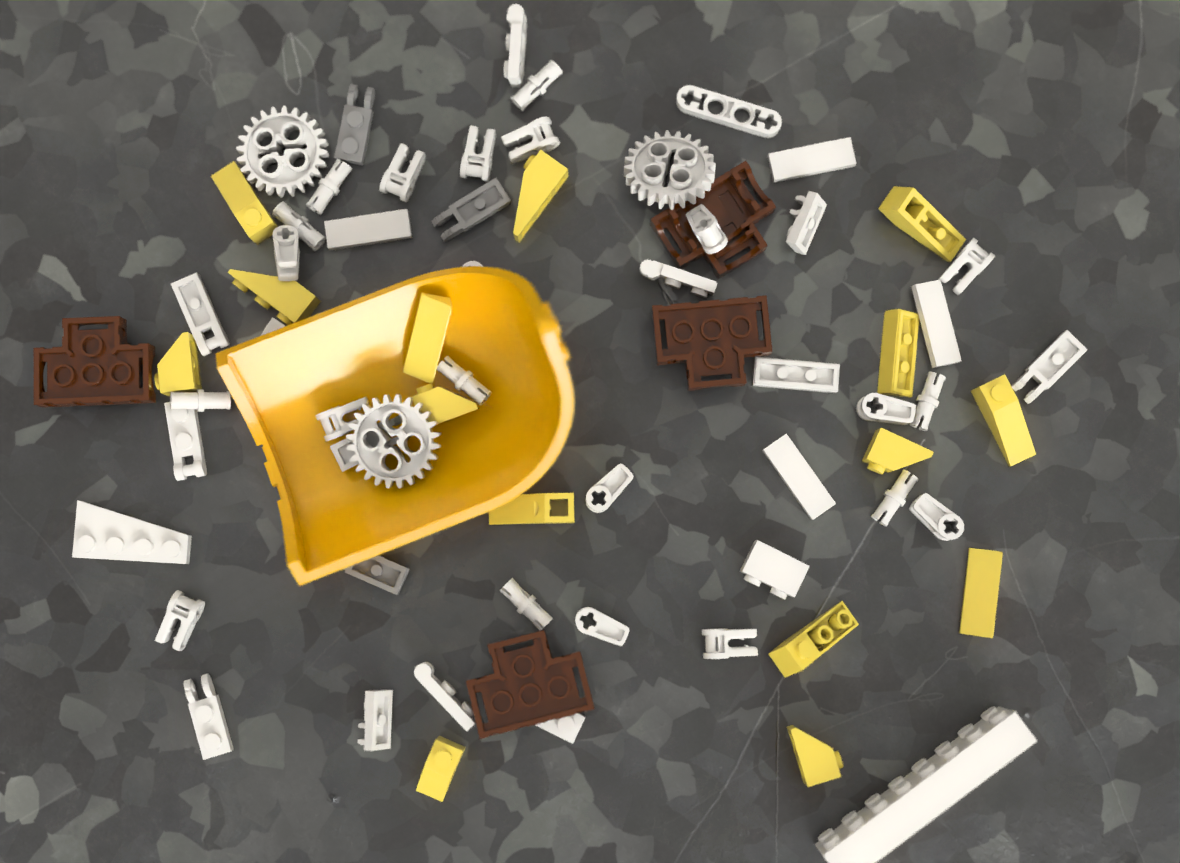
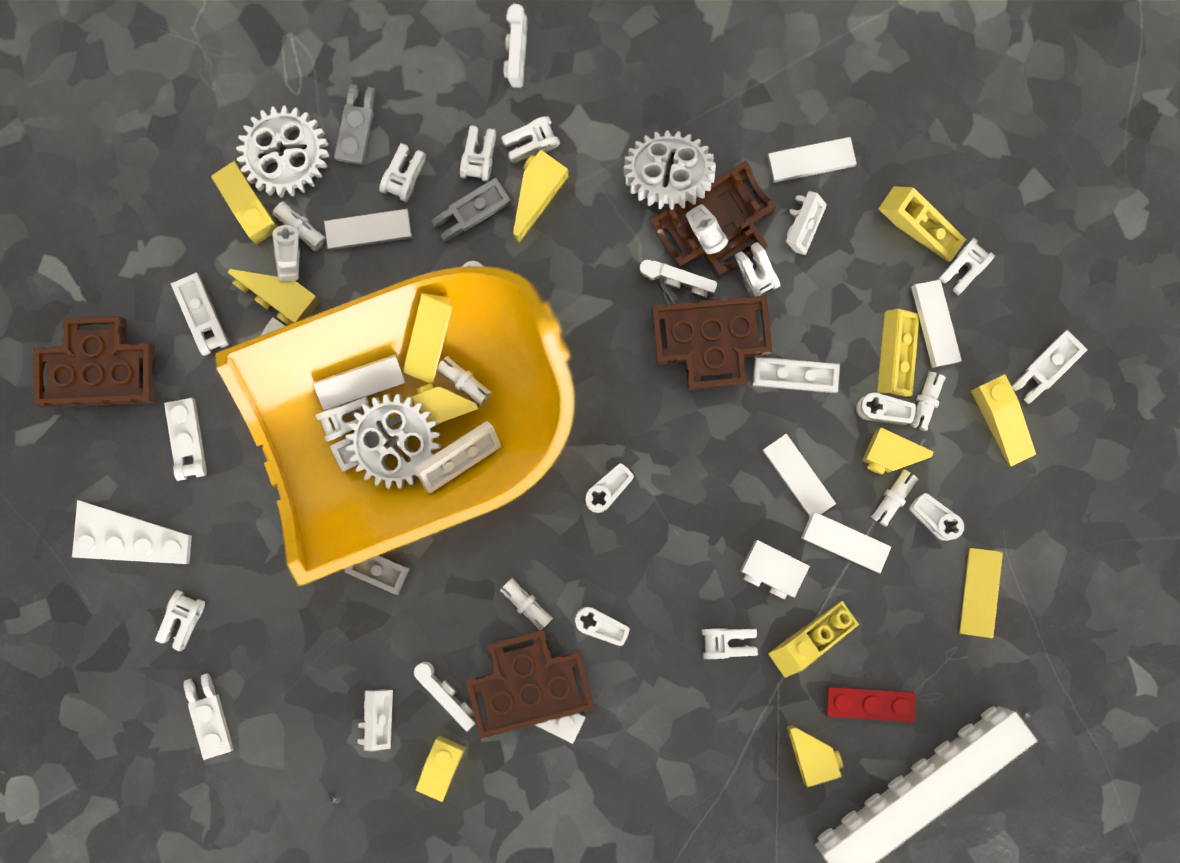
(179, 367): light yellow slope -> none
(200, 400): white pin -> none
(329, 186): white pin -> none
(359, 382): none -> white tile
(458, 457): none -> white plate
(535, 509): light yellow slope -> none
(536, 85): white pin -> none
(730, 106): white beam -> none
(761, 278): none -> white piece
(846, 542): none -> white tile
(870, 704): none -> red plate

